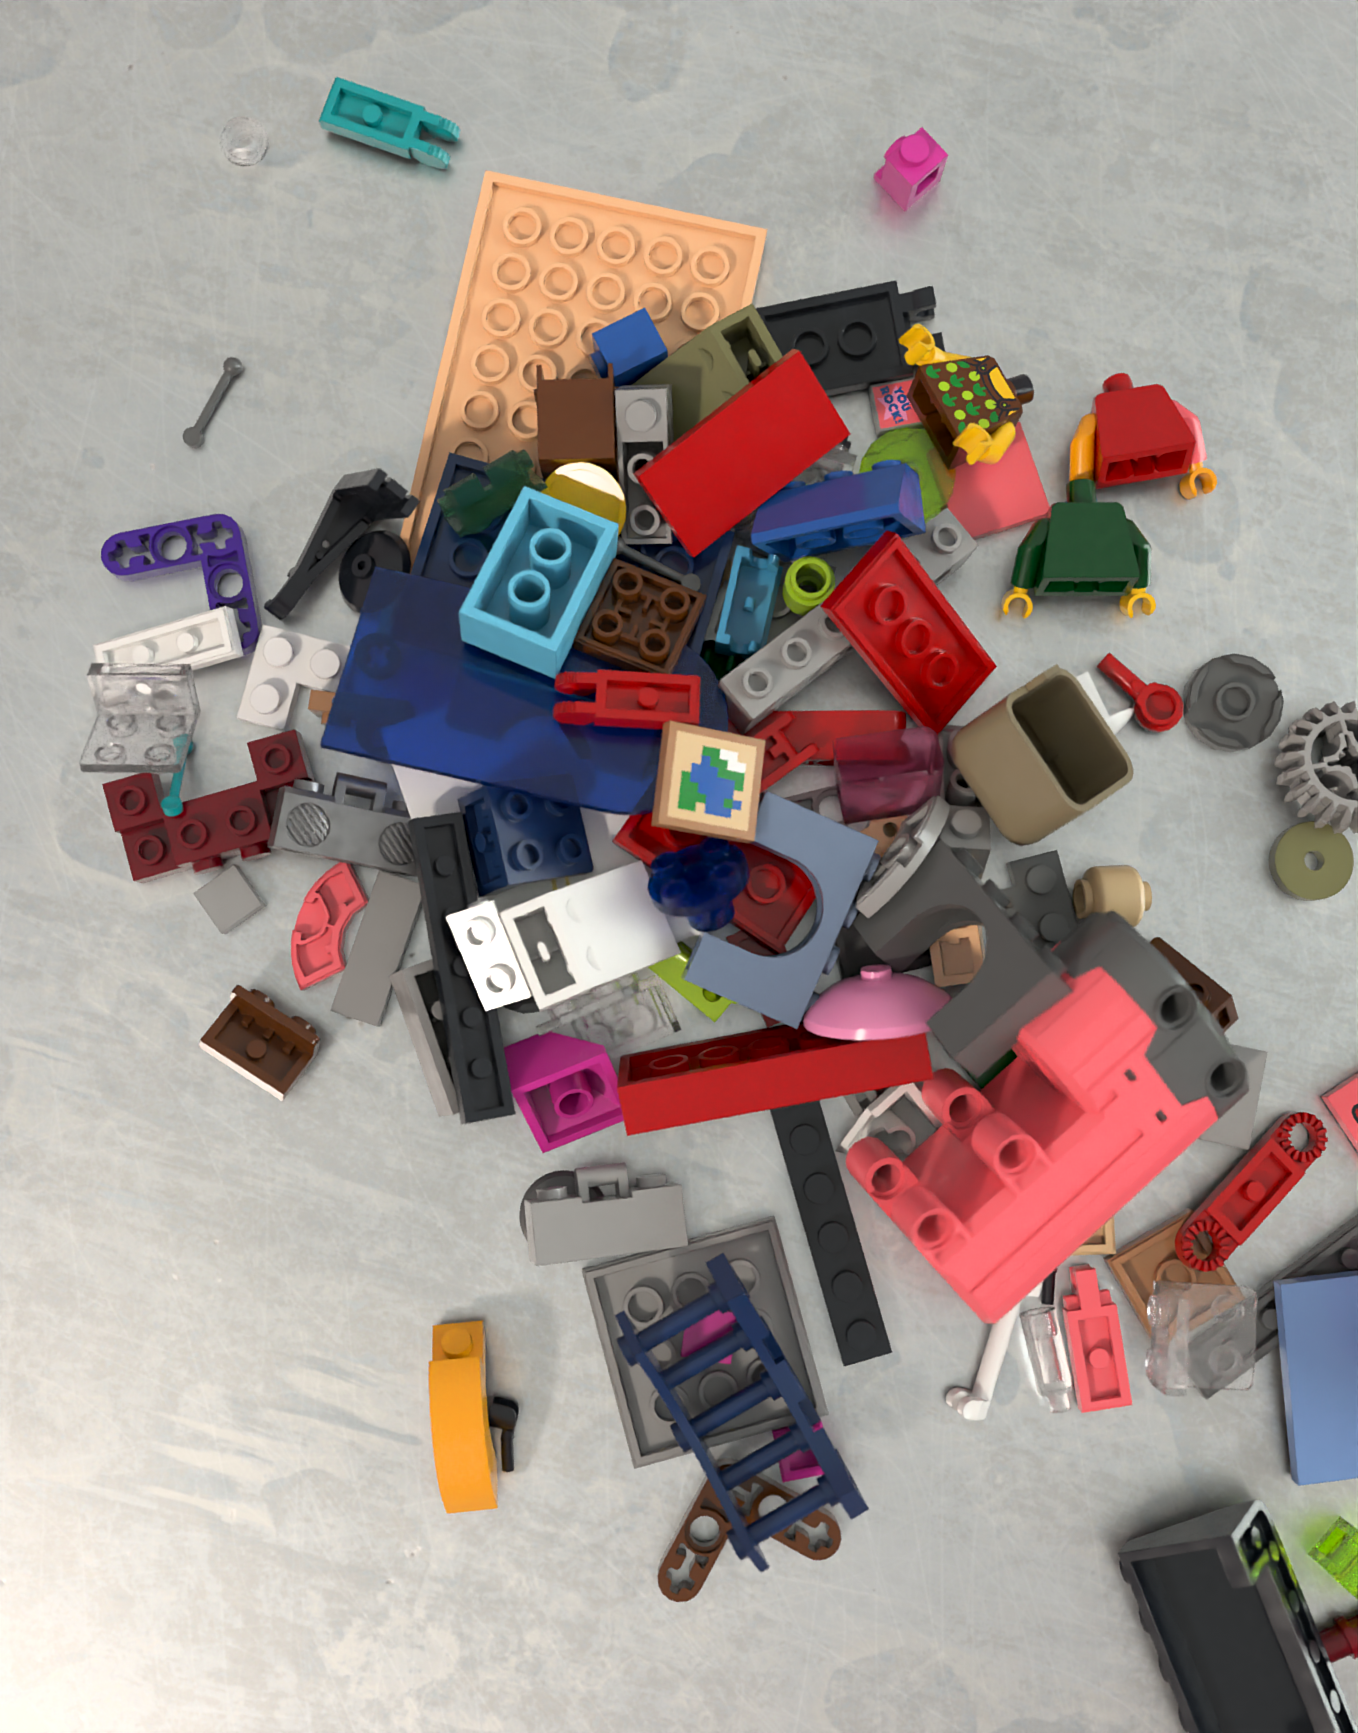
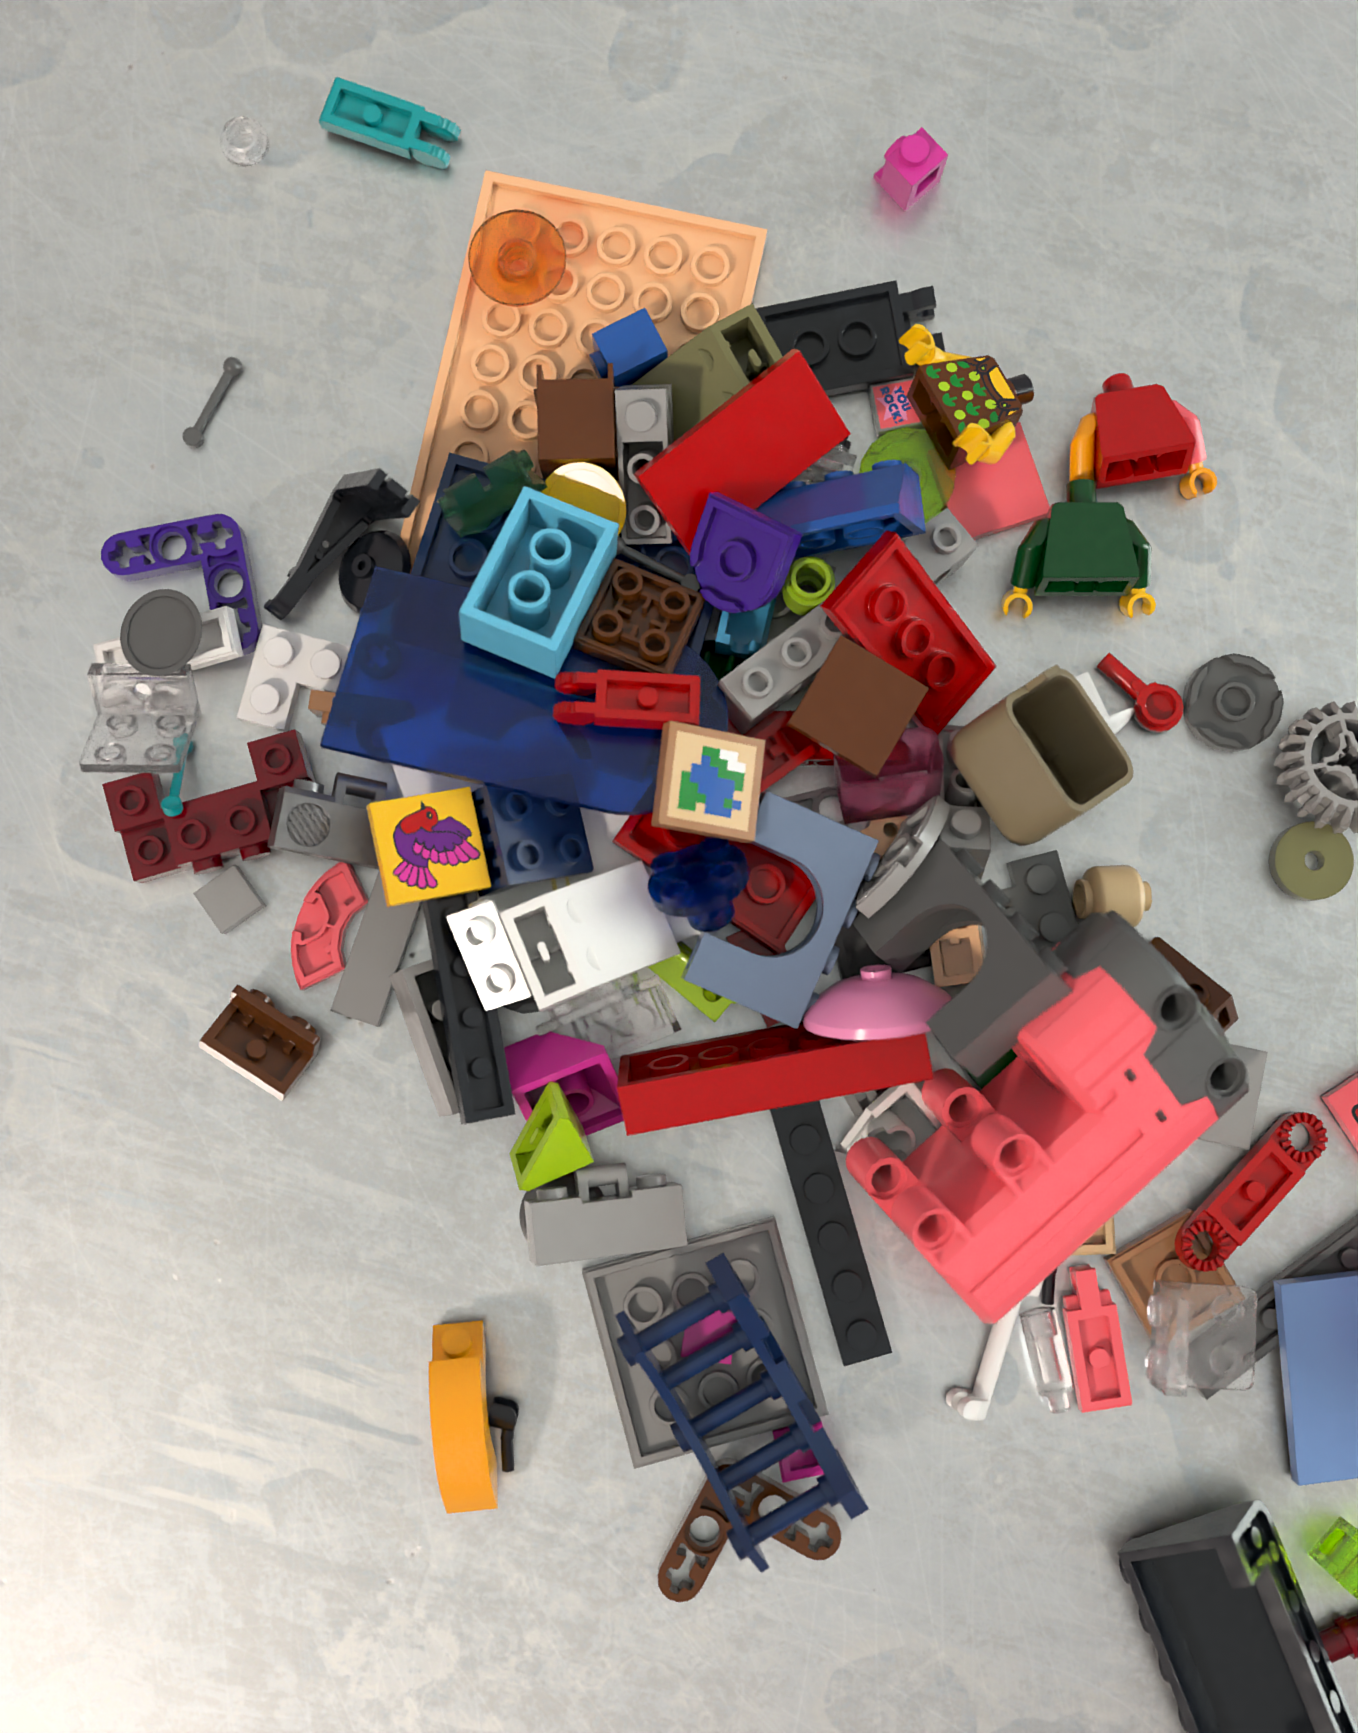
(161, 632): none -> dark grey piece
(428, 846): none -> tile
(513, 237): none -> clear orange dish
(549, 1142): none -> lime slope
(740, 555): none -> dark purple tile
(857, 706): none -> reddish brown tile

